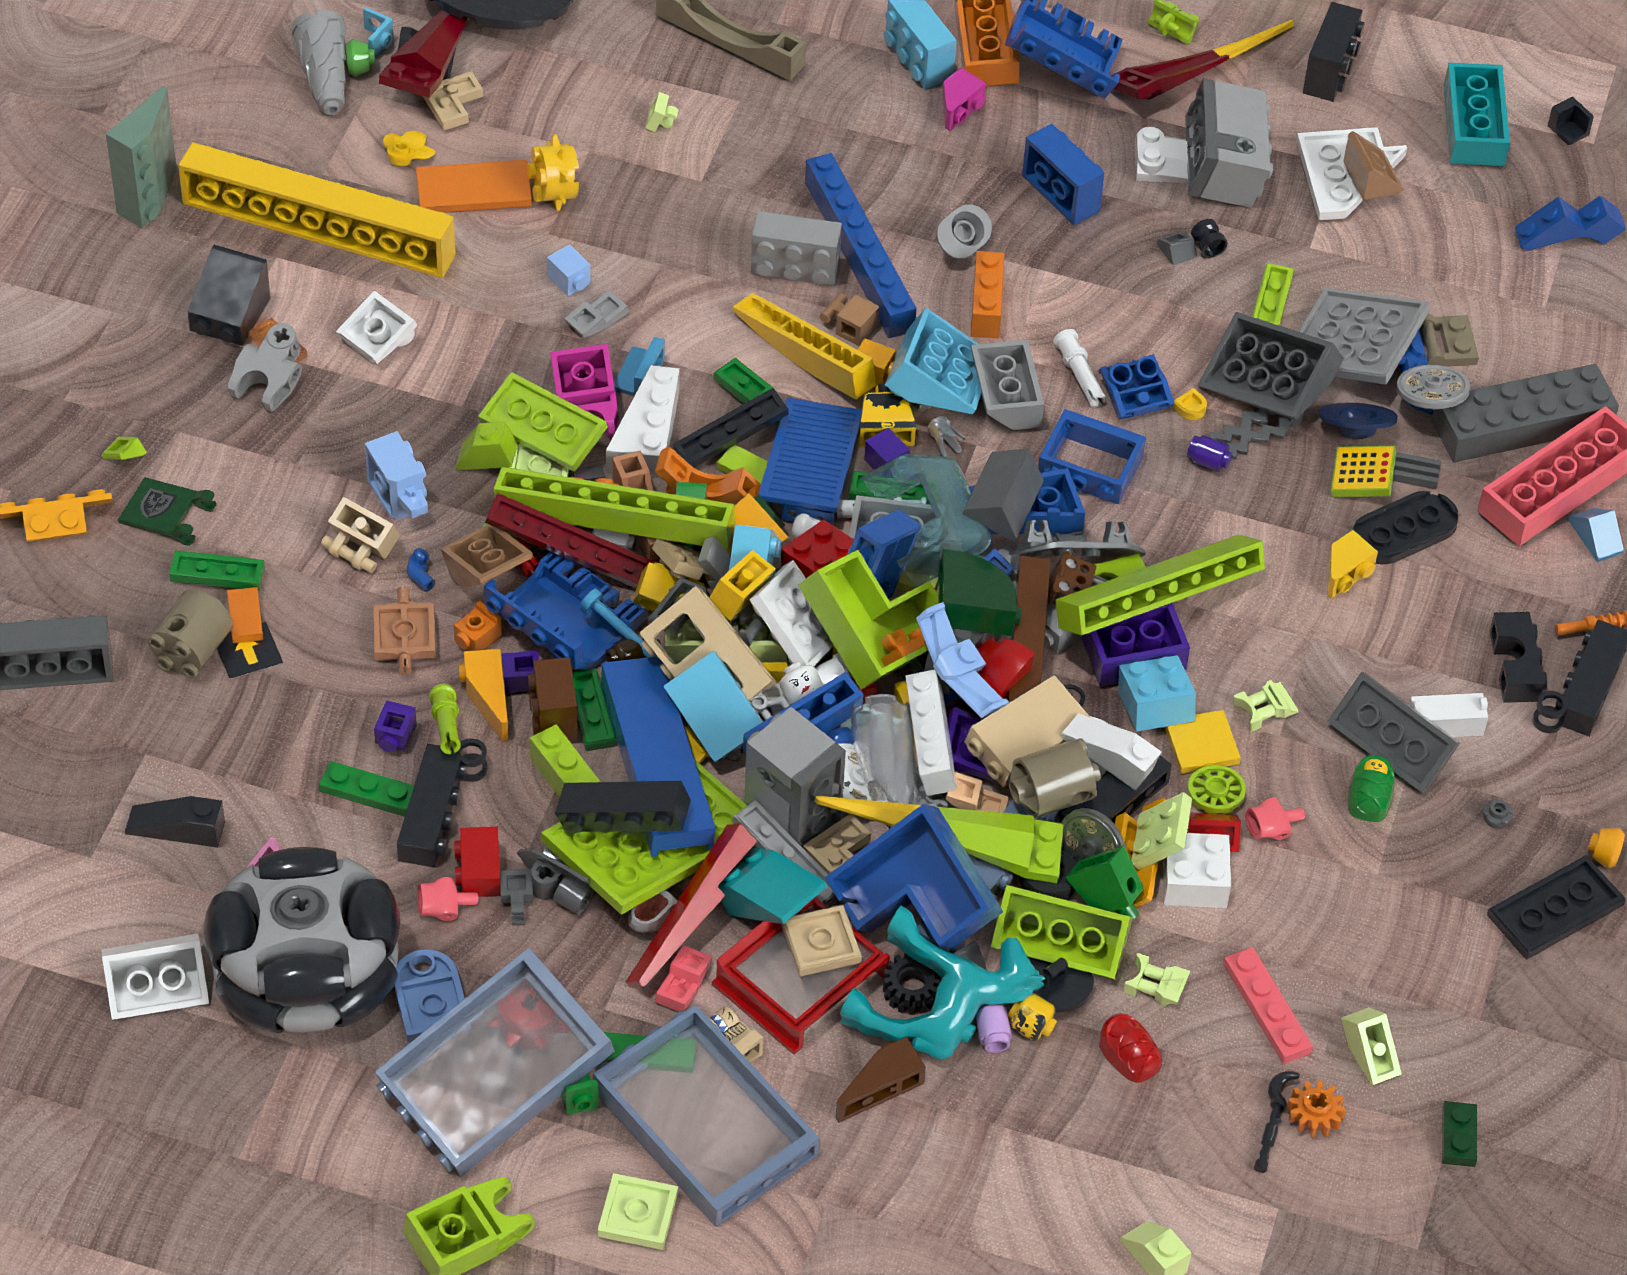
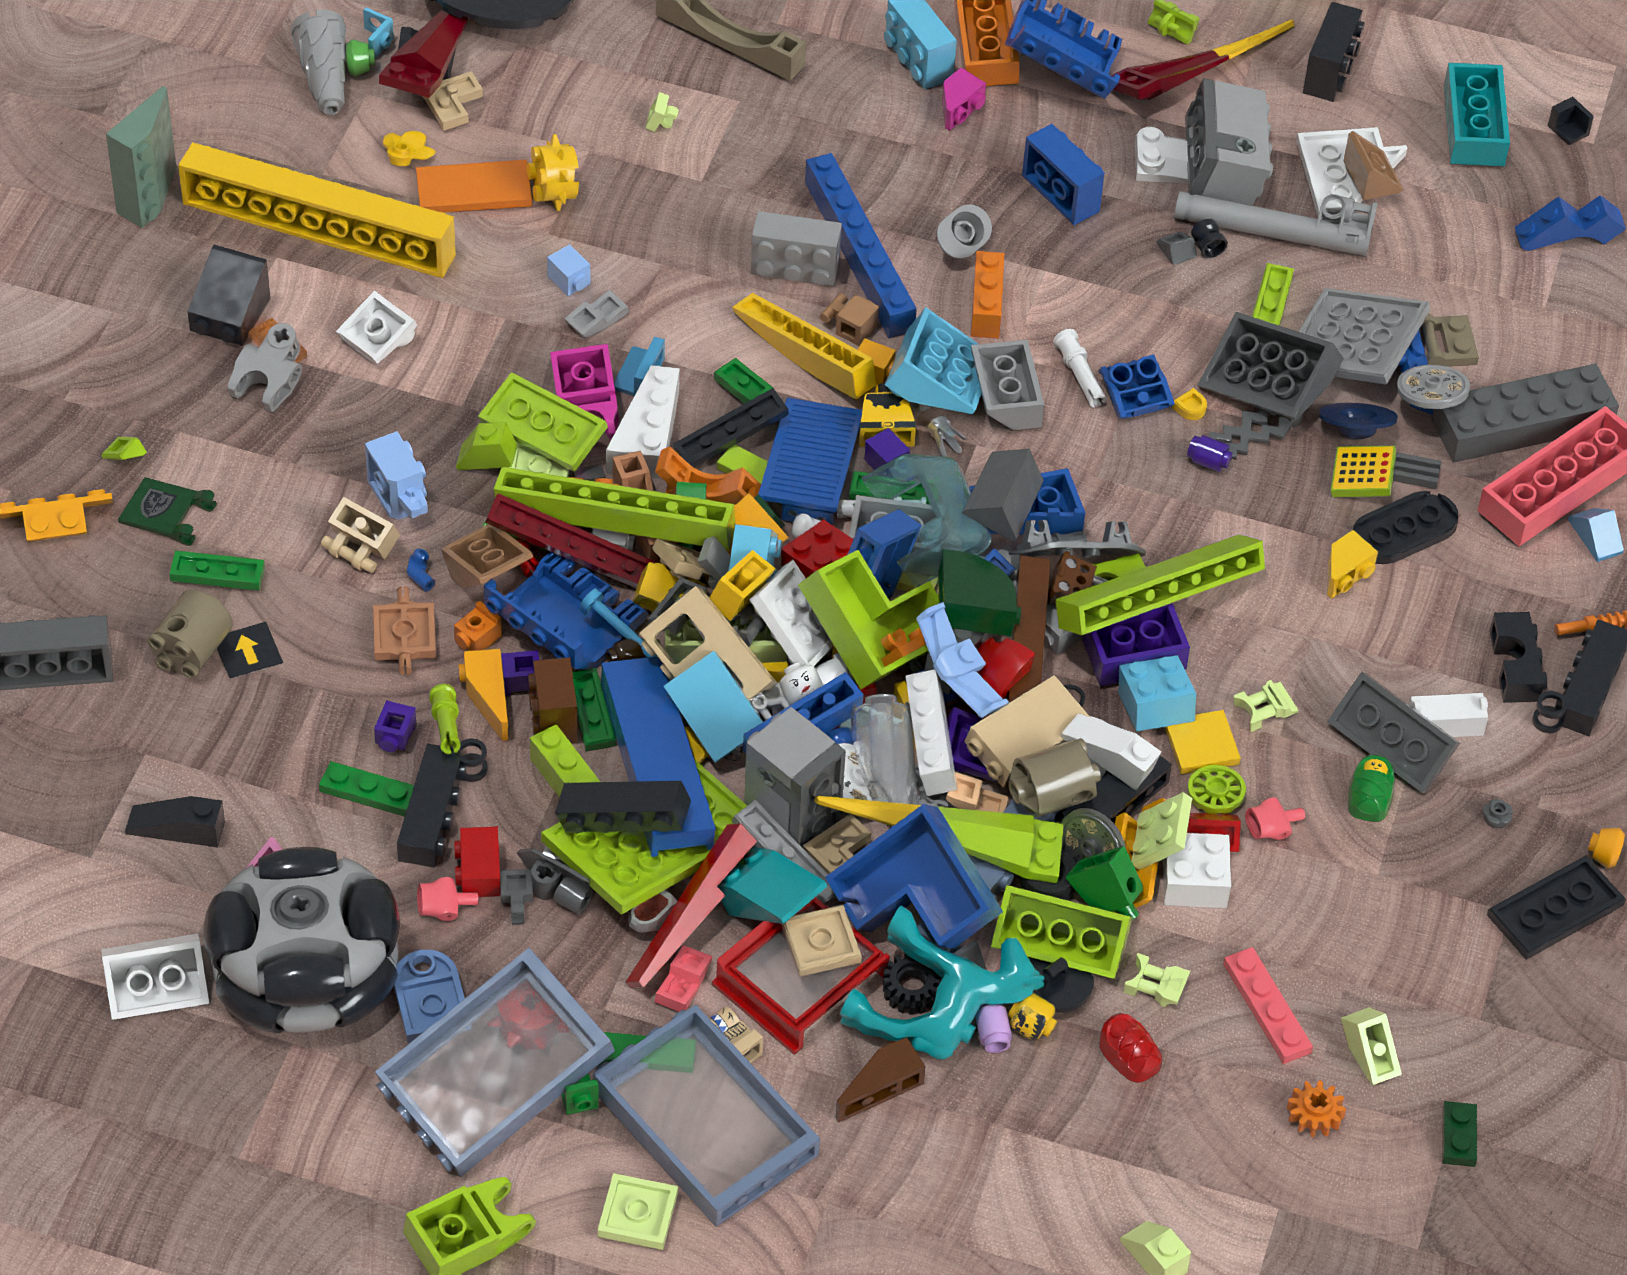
(245, 615): orange tile -> none
(1098, 436): blue window -> none
(1278, 1104): black piece -> none
(1341, 232): none -> light grey piece

